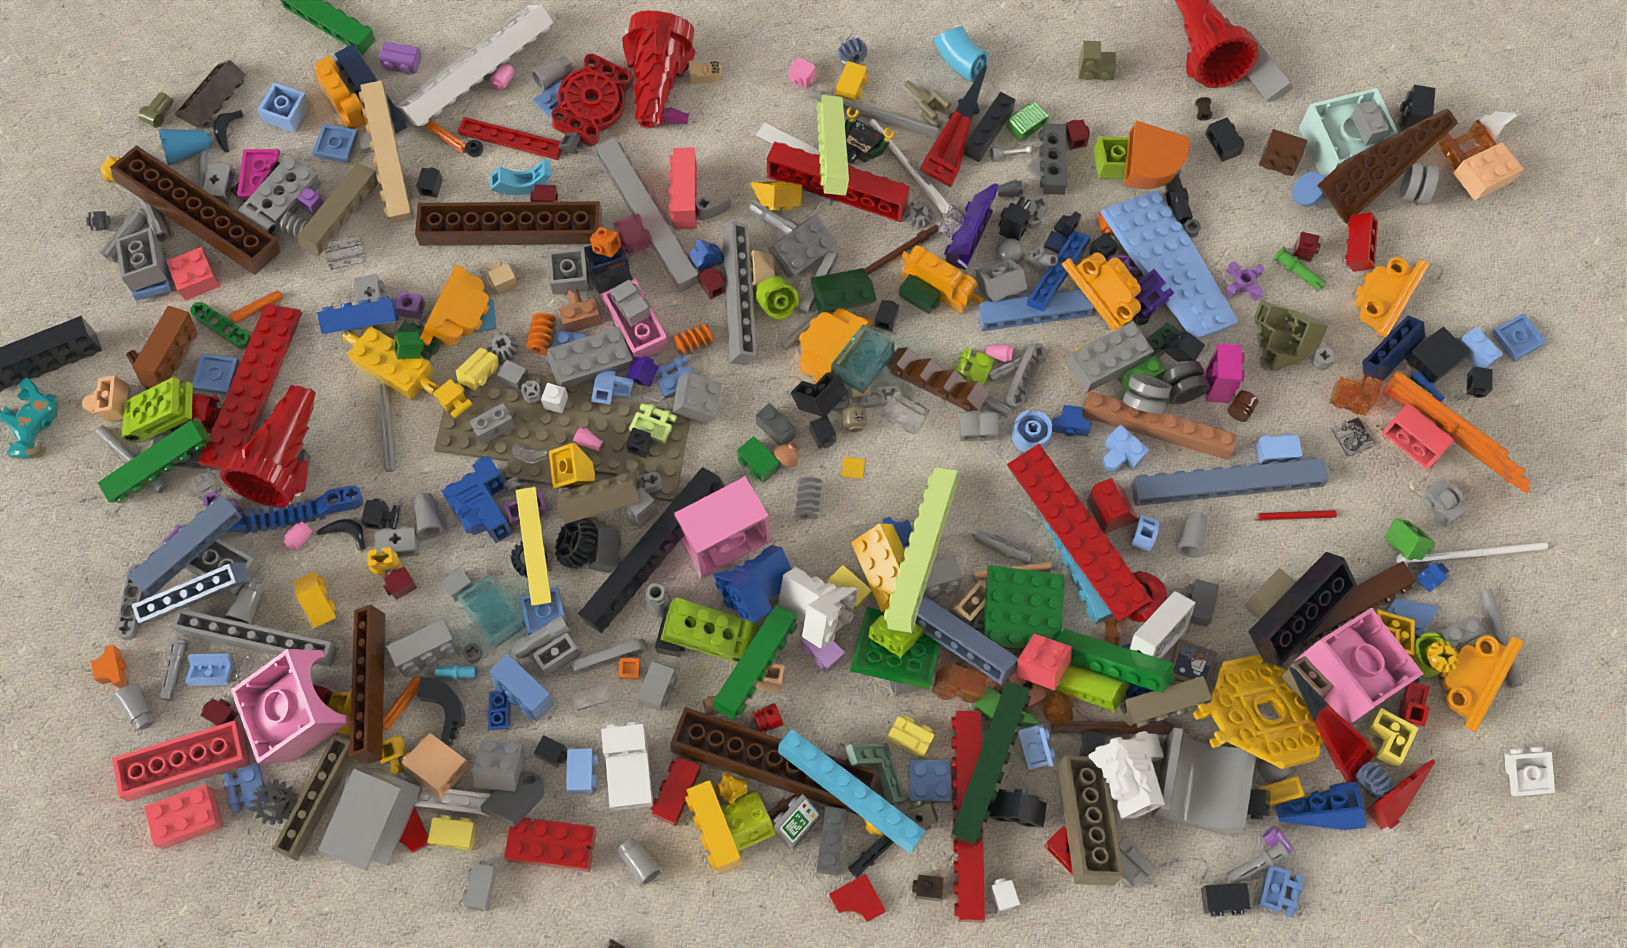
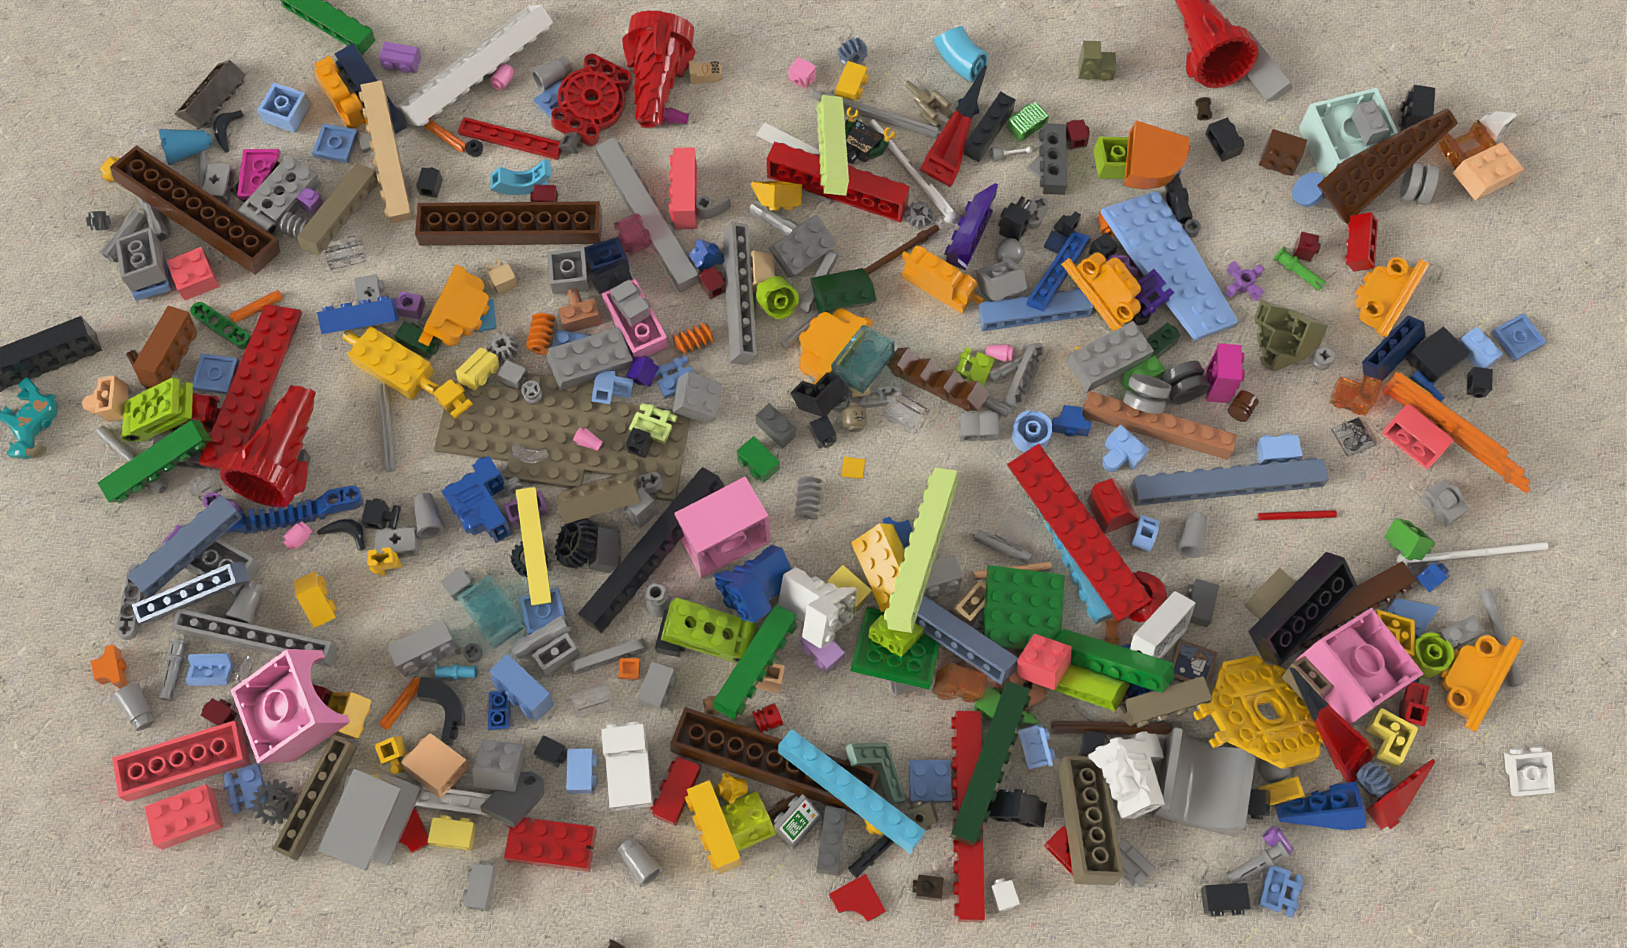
(154, 112): olive piece -> none
(367, 685): reddish brown brick -> none
(399, 583): dark red brick -> none
(408, 345): green brick -> none
(492, 424): light grey brick -> none
(554, 398): white brick -> none
(570, 467): yellow slope -> none
(605, 242): orange brick -> none
(787, 454): nougat brick -> none
(886, 315): black brick -> none
(911, 736): light yellow brick -> none
(920, 294): dark green brick -> none
(951, 221): clear brick -> none
(1011, 188): dark grey cone -> none
(1041, 259): light grey axle -> none
(1058, 708): clear orange brick -> none
(1182, 346): black brick -> none
(1439, 662): yellow gear -> none

